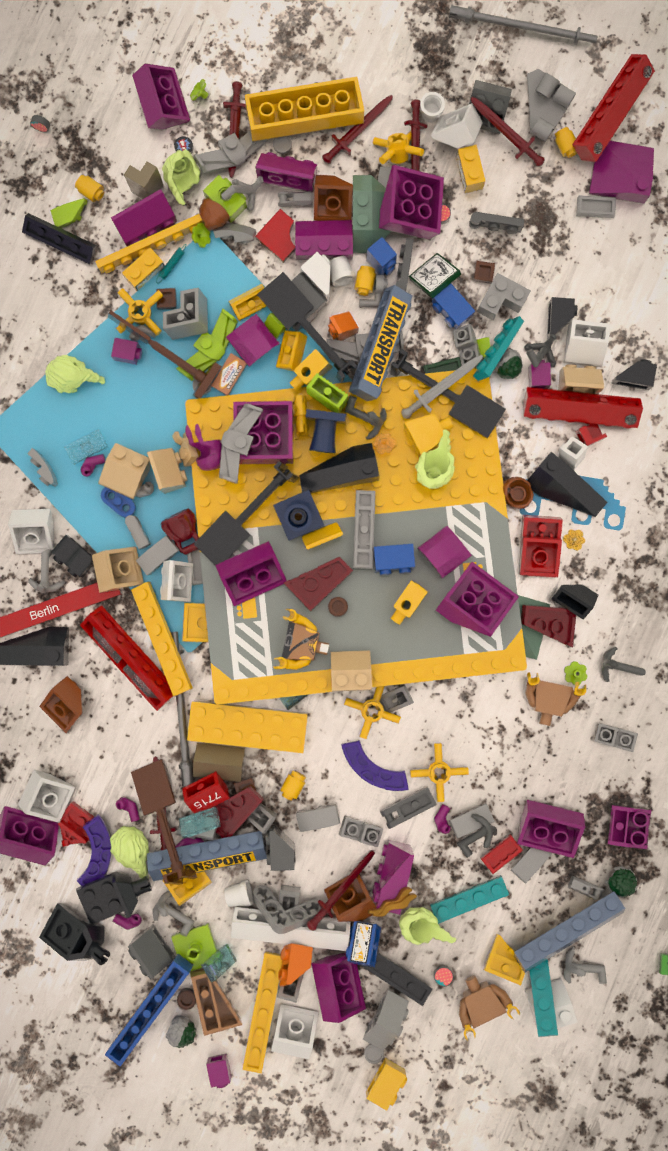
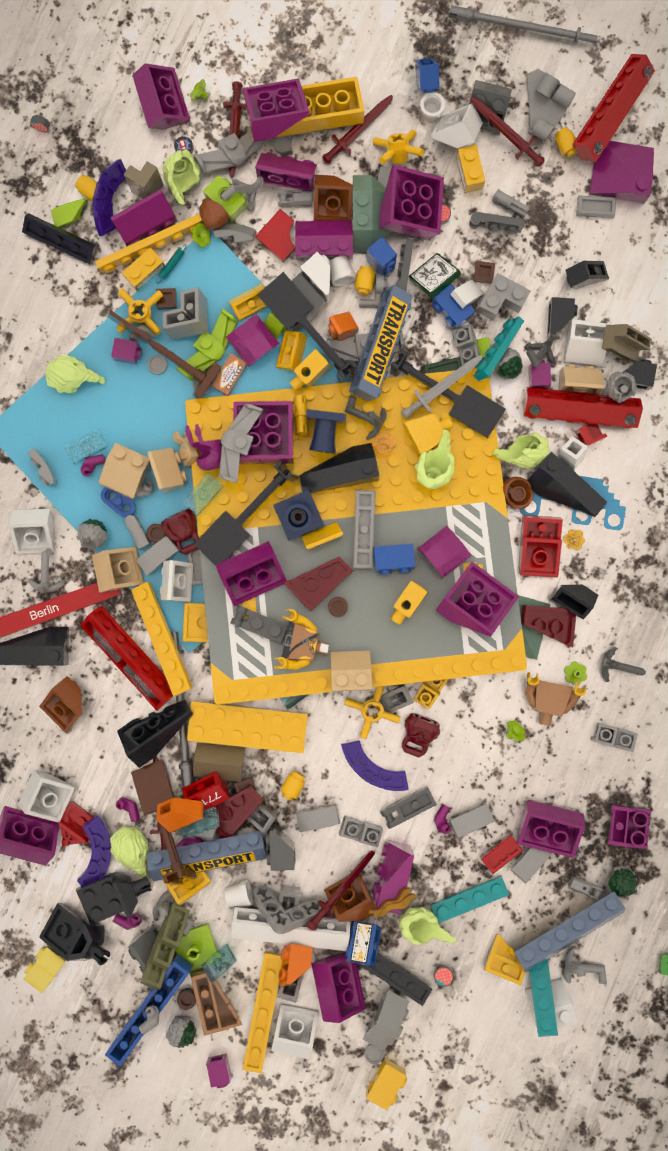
(45, 968): none -> light yellow brick
(73, 556): black brick -> none
(92, 534): none -> light grey piece
(103, 195): none -> dark purple tile
(148, 736): none -> black wedge
(152, 1019): none -> light grey arm
(155, 533): none -> reddish brown tile
(157, 364): none -> light grey piece
(164, 946): none -> olive slope
(179, 813): none -> orange slope
(202, 494): none -> clear light blue plate
(260, 624): none -> dark grey plate
(274, 107): none -> magenta slope
(327, 394): lime brick -> none
(415, 125): dark red sword -> none
(421, 732): none -> dark red piece
(427, 74): none -> blue brick
(429, 692): none -> yellow slope
(439, 763): yellow bar -> none
(467, 293): none -> white slope
(483, 1004): medium nougat torso -> none
(487, 830): dark grey piece -> none
(510, 203): none -> light grey axle
(515, 731): none -> lime plant
(525, 451): none -> yellowish green hair
(586, 273): none -> black slope
(621, 386): none -> light grey piece
(625, 341): none -> dark tan piece

